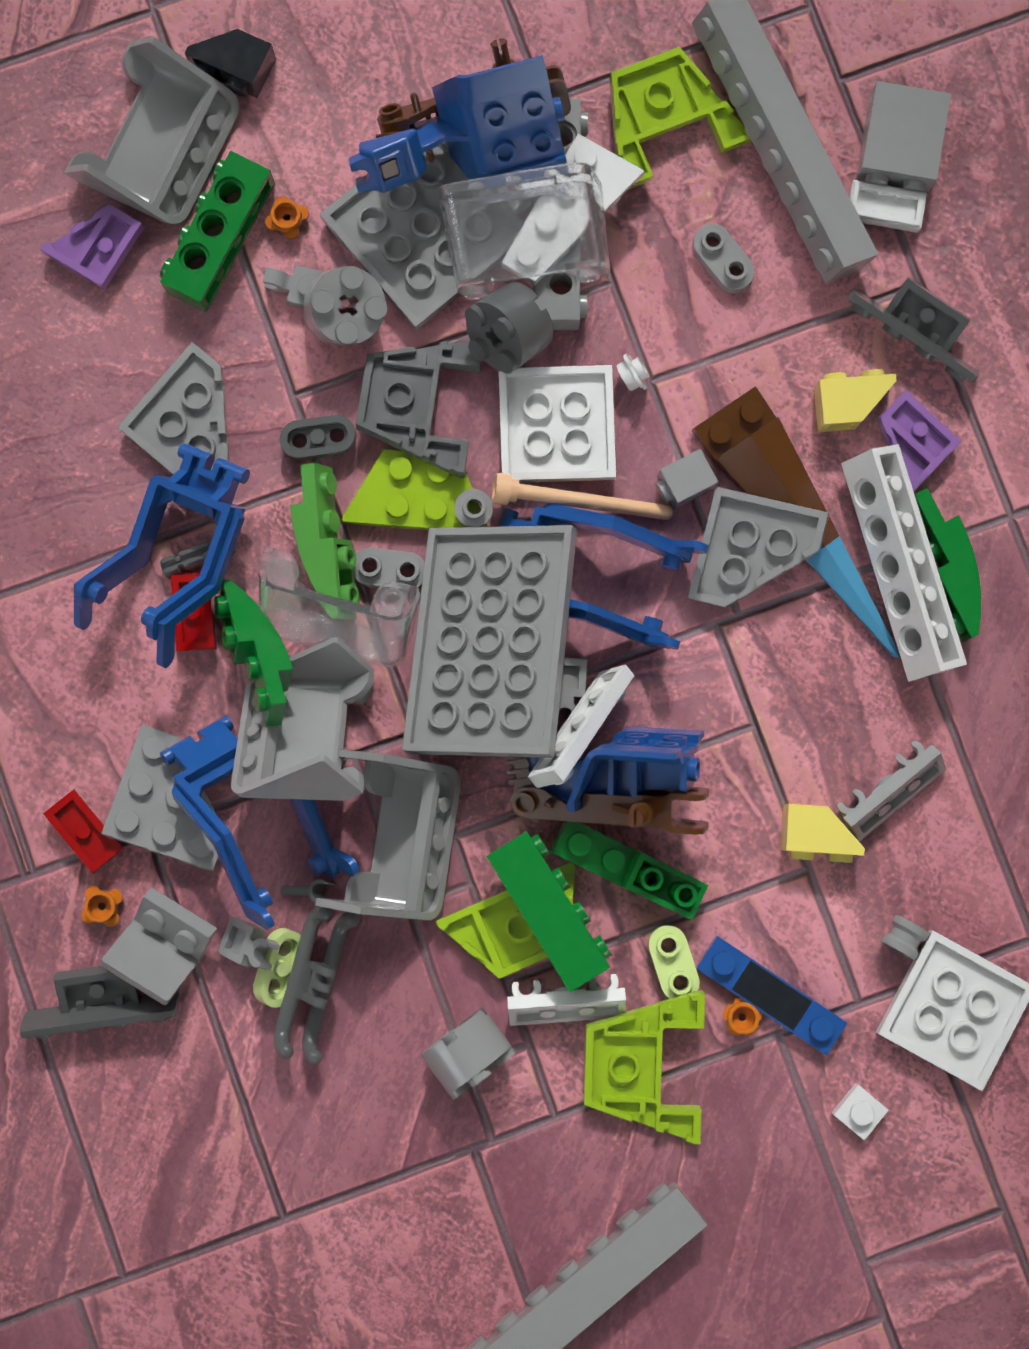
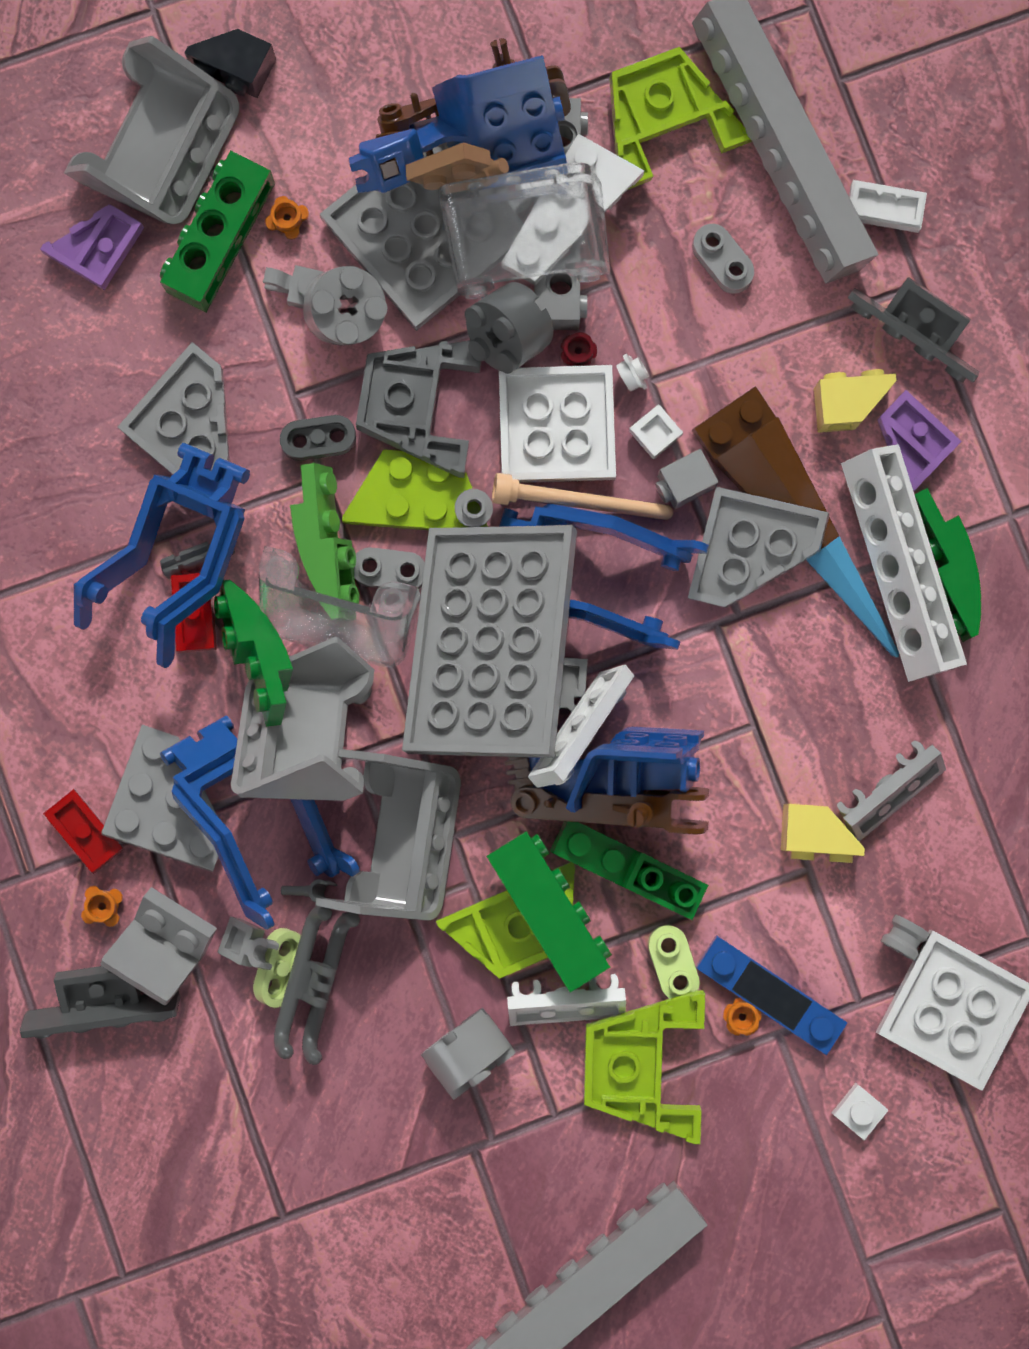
(454, 165): none -> medium nougat plate
(582, 341): none -> dark red plate
(656, 431): none -> white plate
(903, 136): light grey brick -> none

